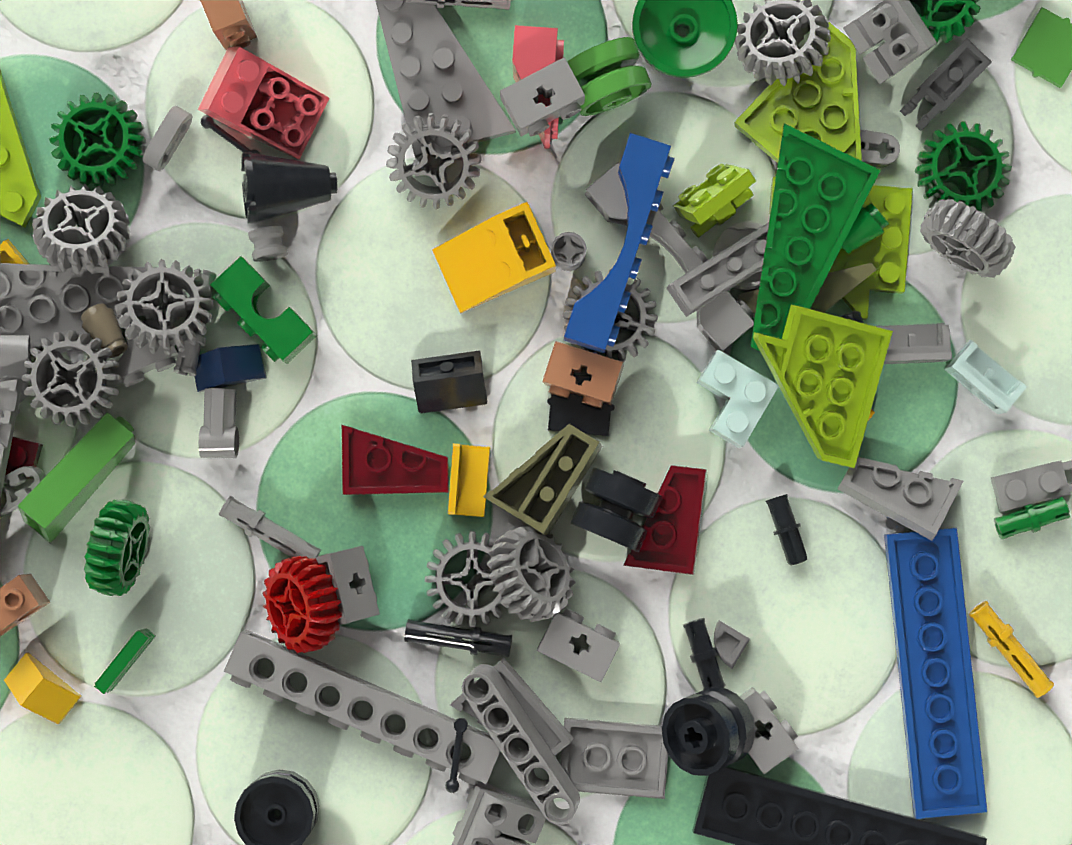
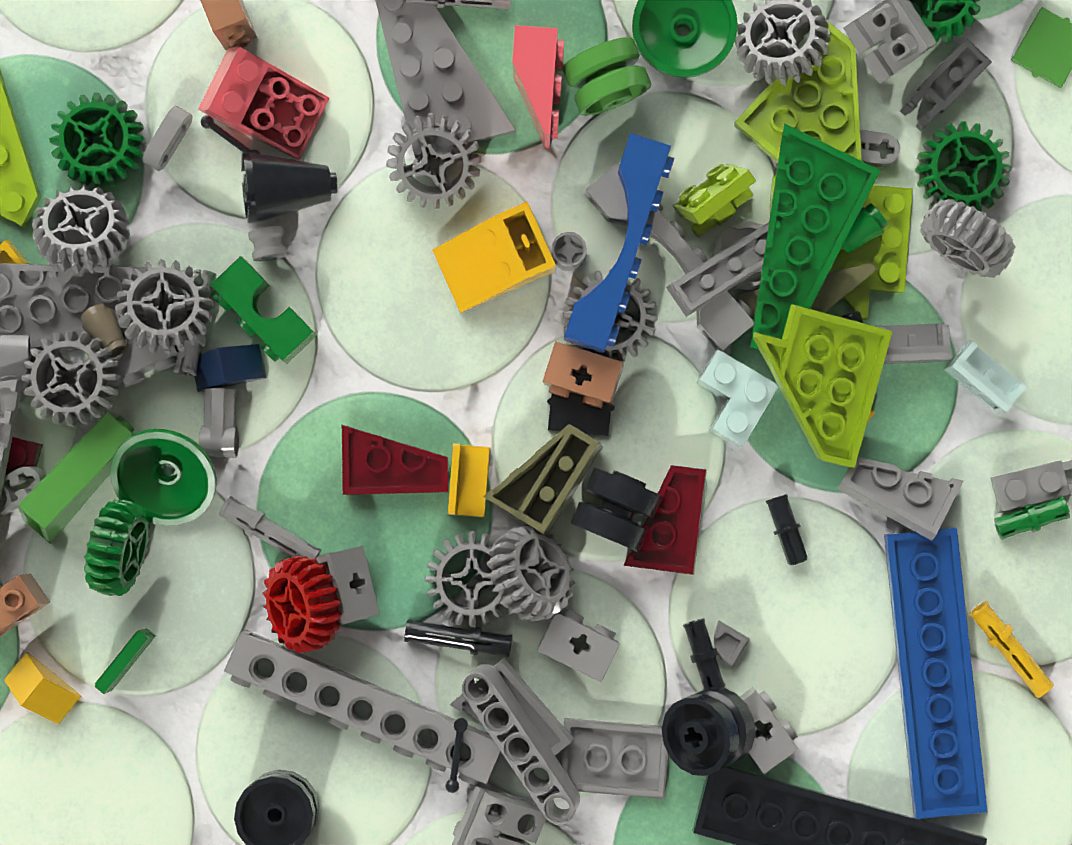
(166, 493): none -> green dish
(449, 382): black panel -> none
(552, 81): light grey brick -> none

